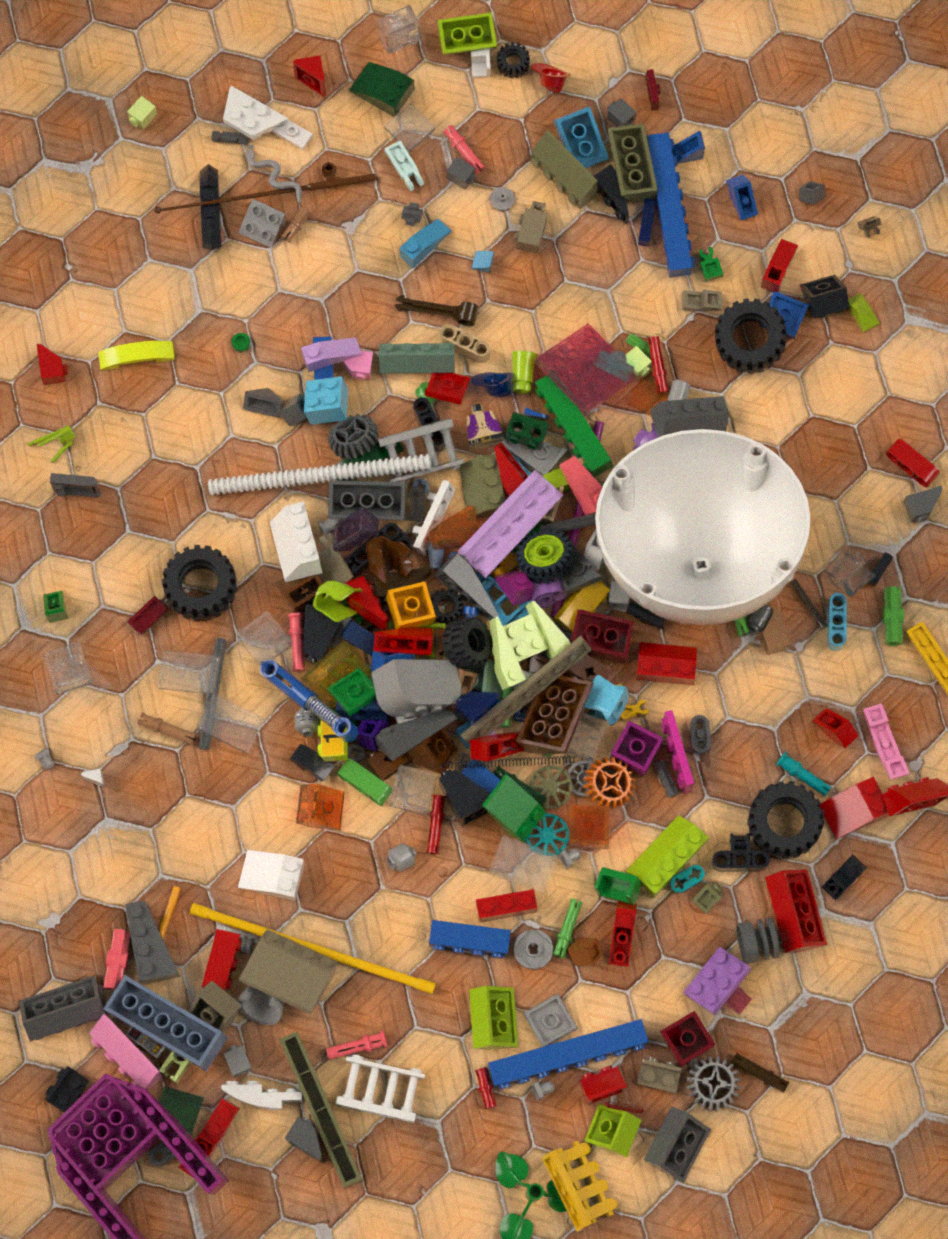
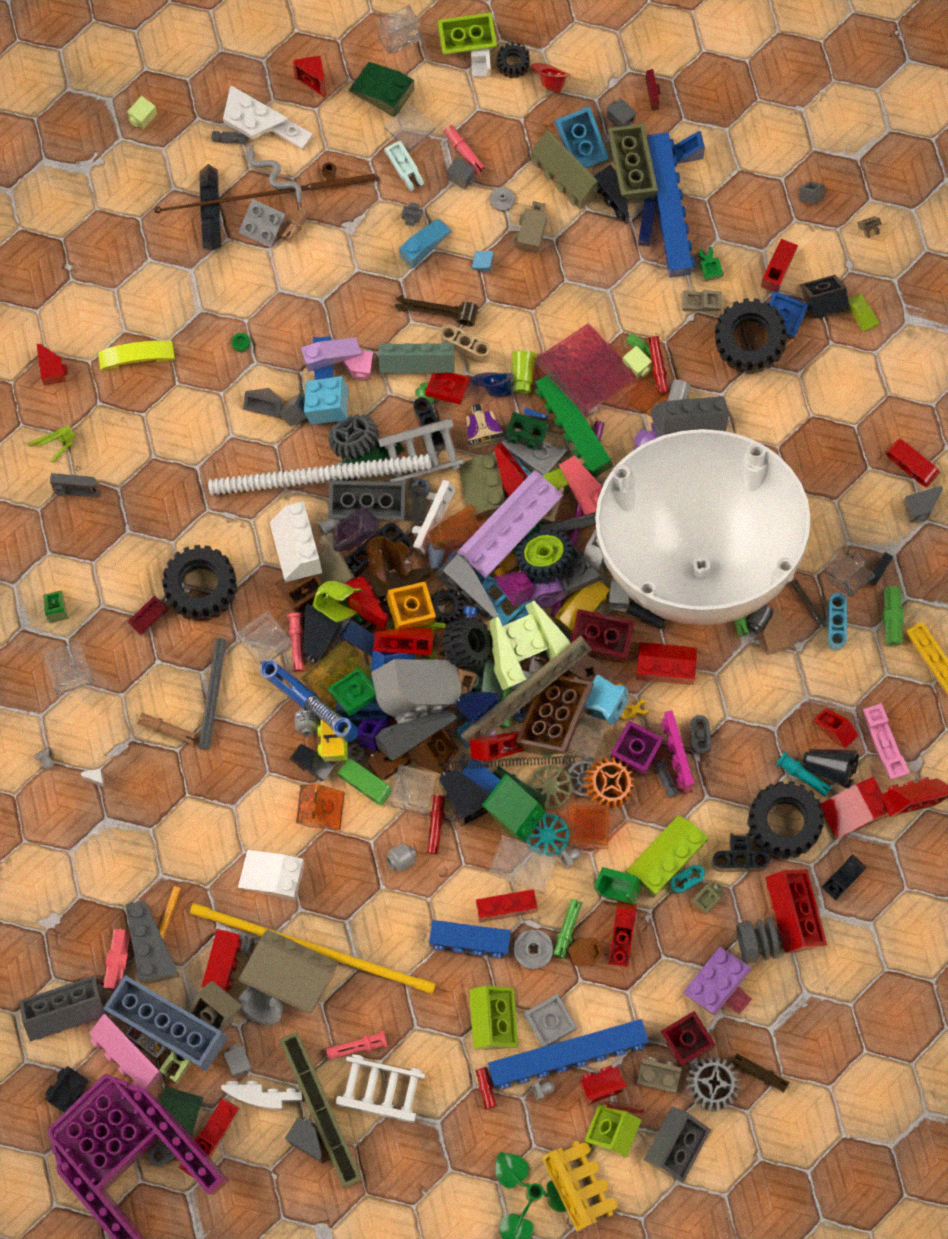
(188, 672): clear tile -> none
(230, 723): clear tile -> none
(614, 364): clear light blue tile -> none
(742, 196): blue slope -> none
(833, 764): none -> black cone

